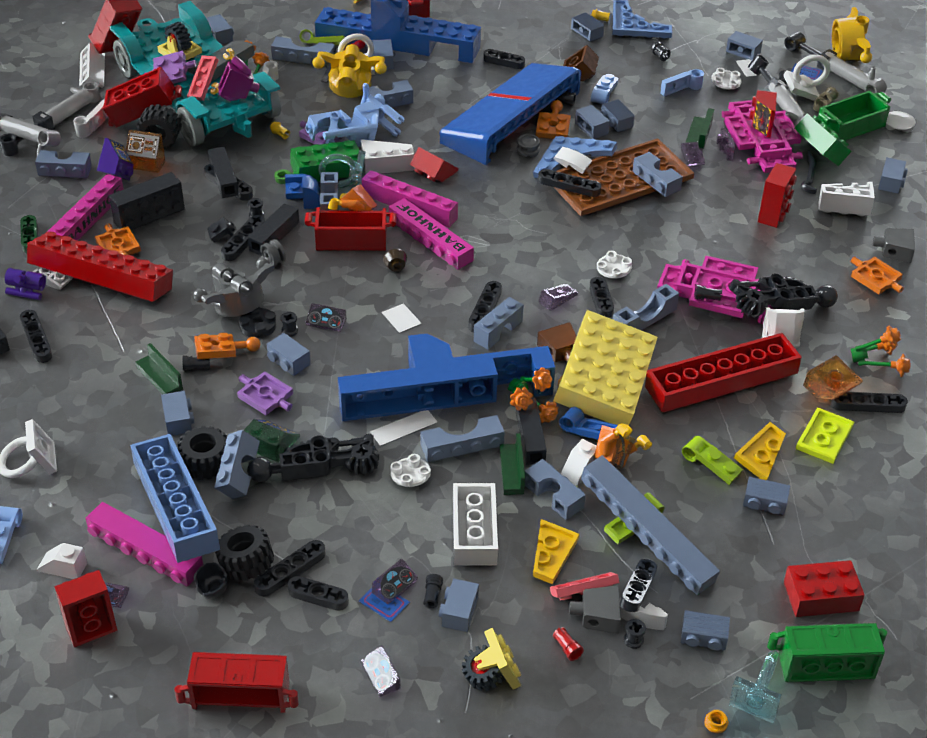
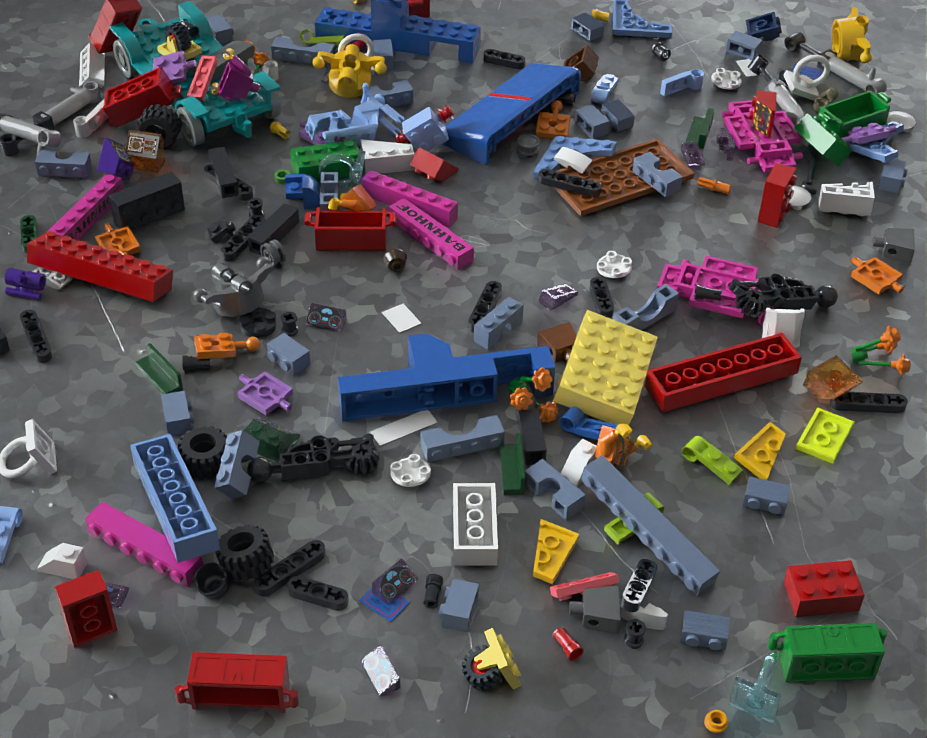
(192, 29): none -> black pin
(426, 129): none -> light blue brick
(714, 185): none -> orange axle
(764, 25): none -> dark blue plate
(800, 198): none -> white dish
(867, 134): none -> medium lavender plate
(878, 148): none -> medium blue plate

